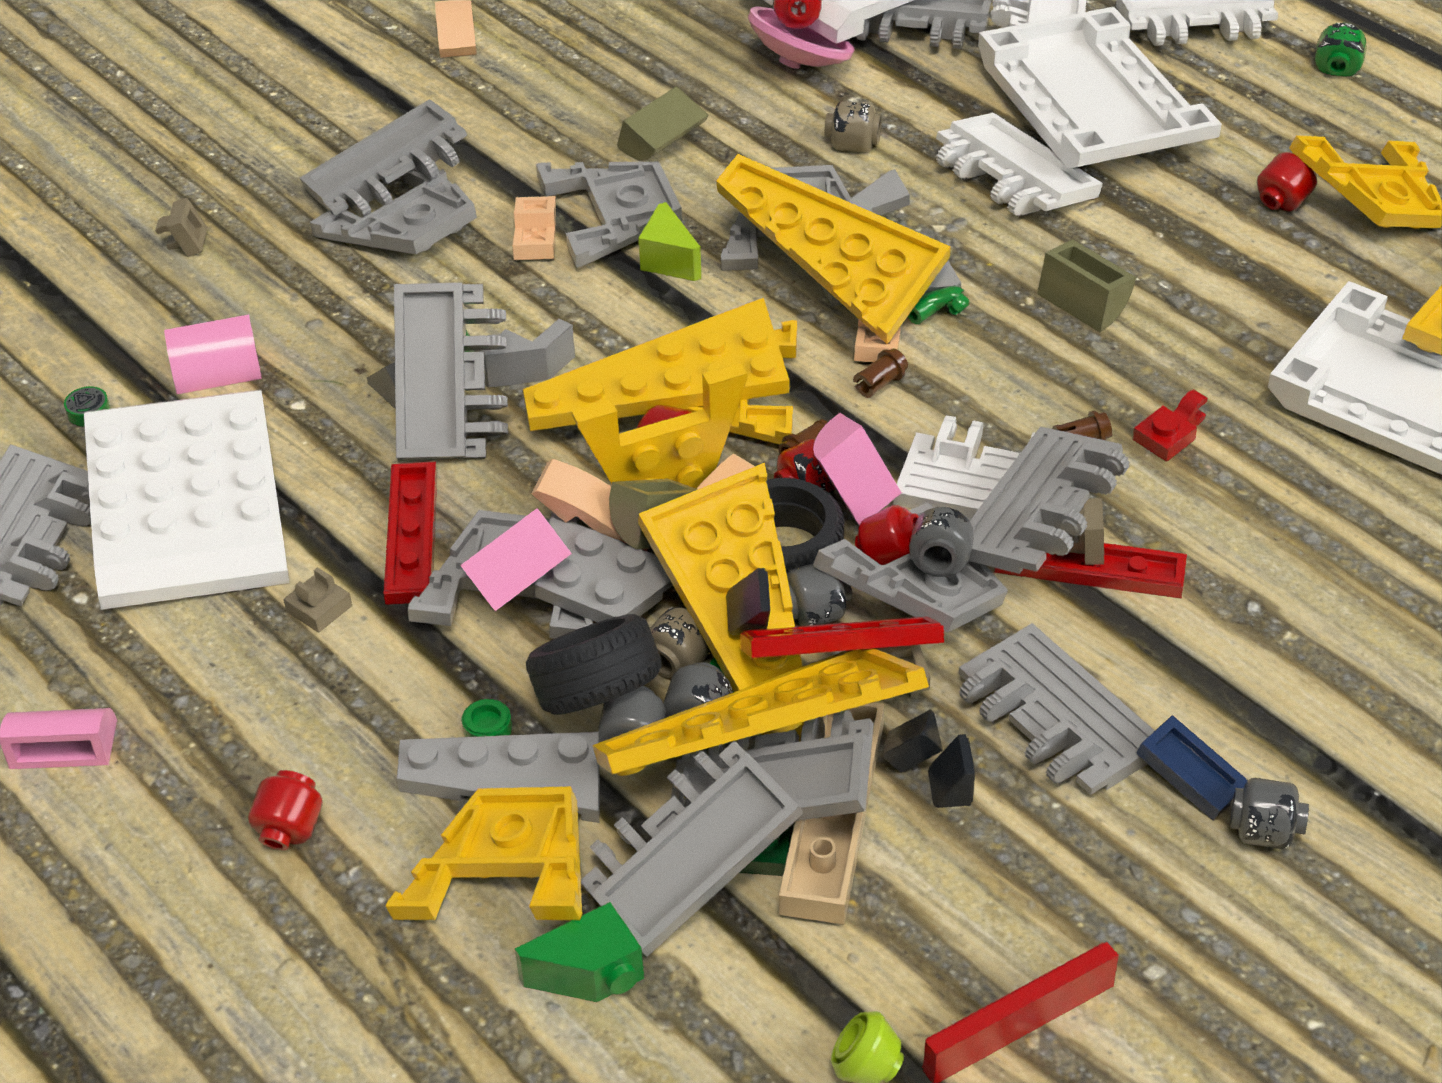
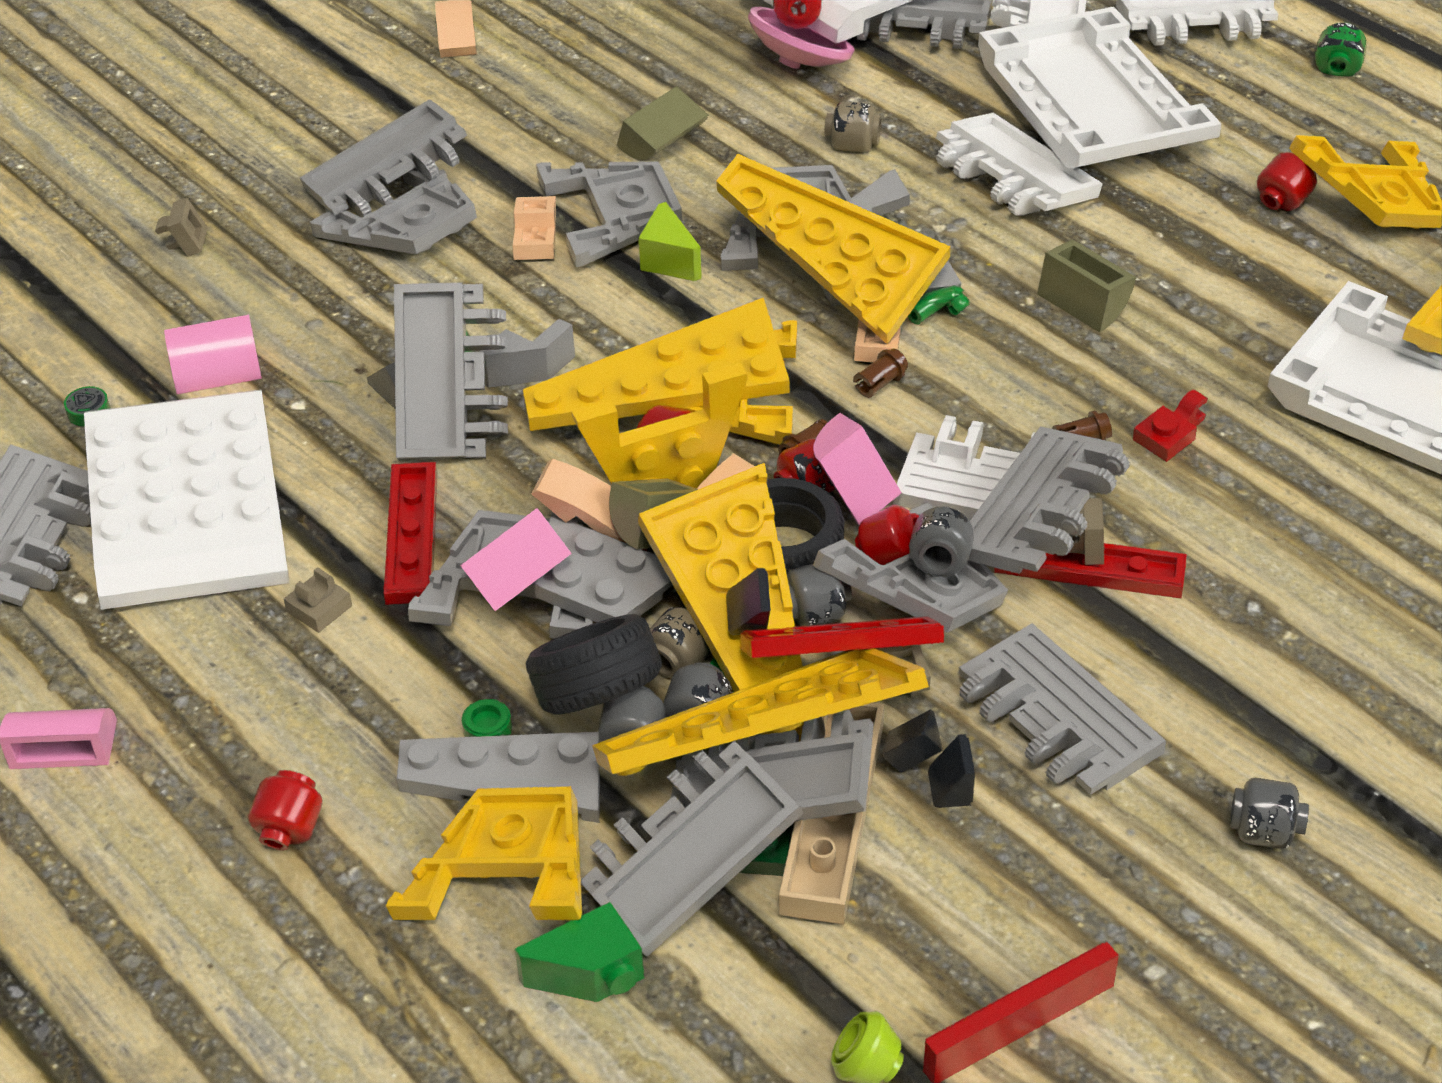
(1191, 767): dark blue tile -> none

